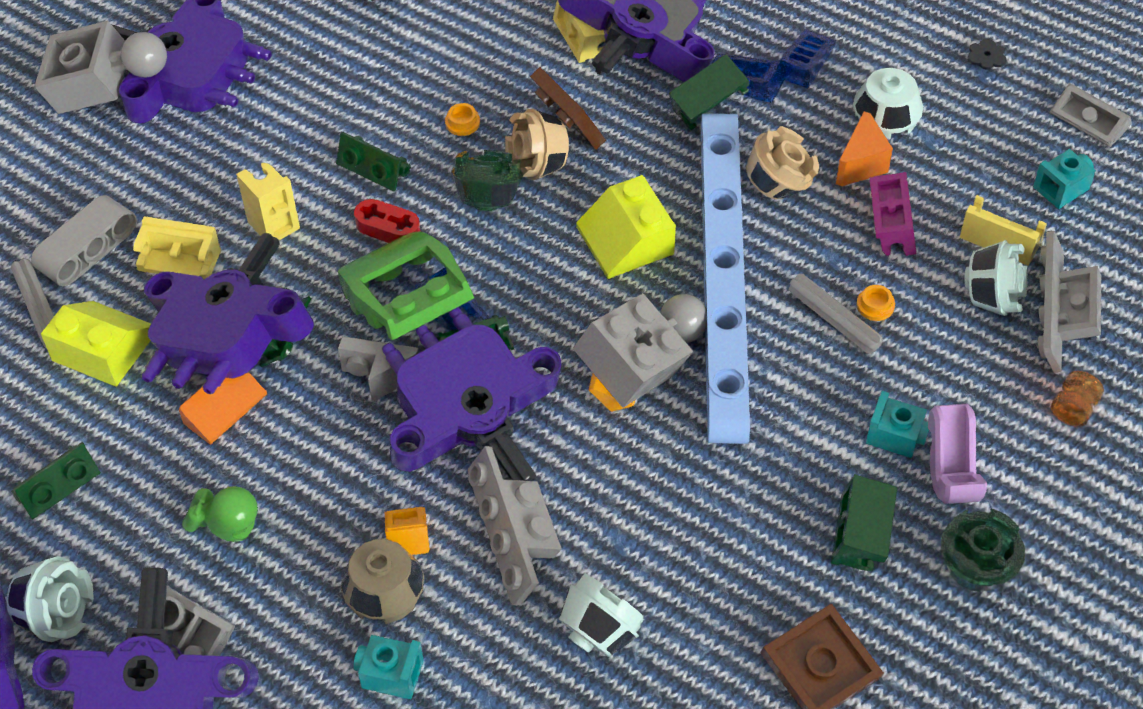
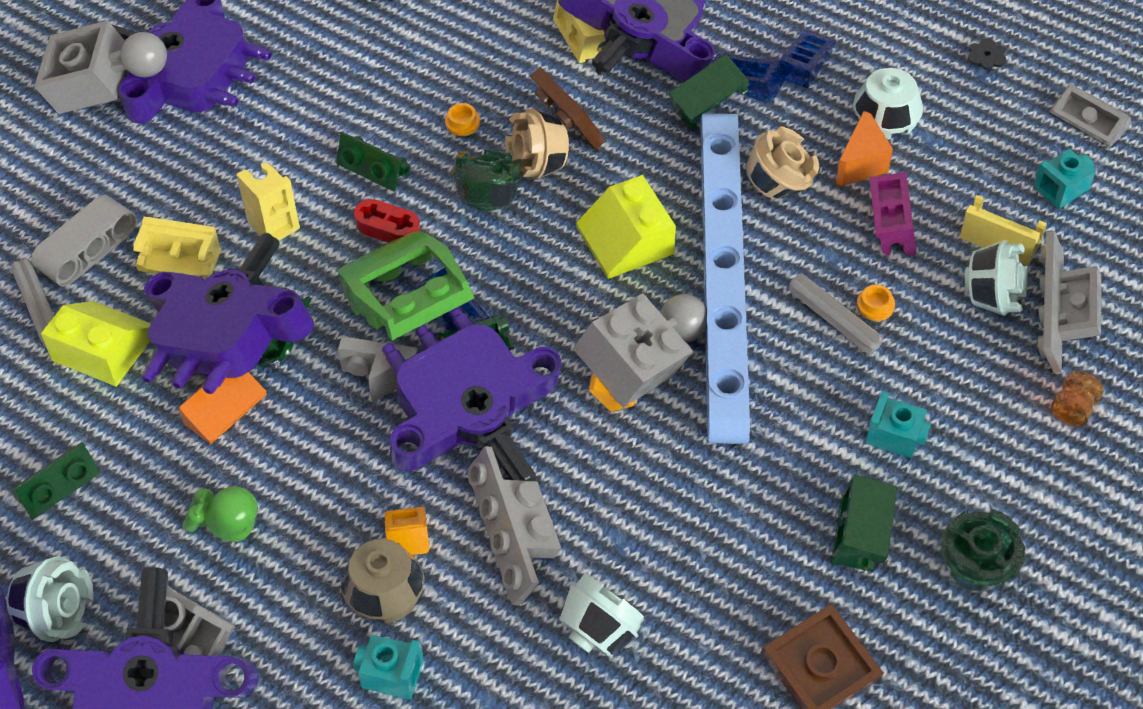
(954, 454): lavender animal -> none

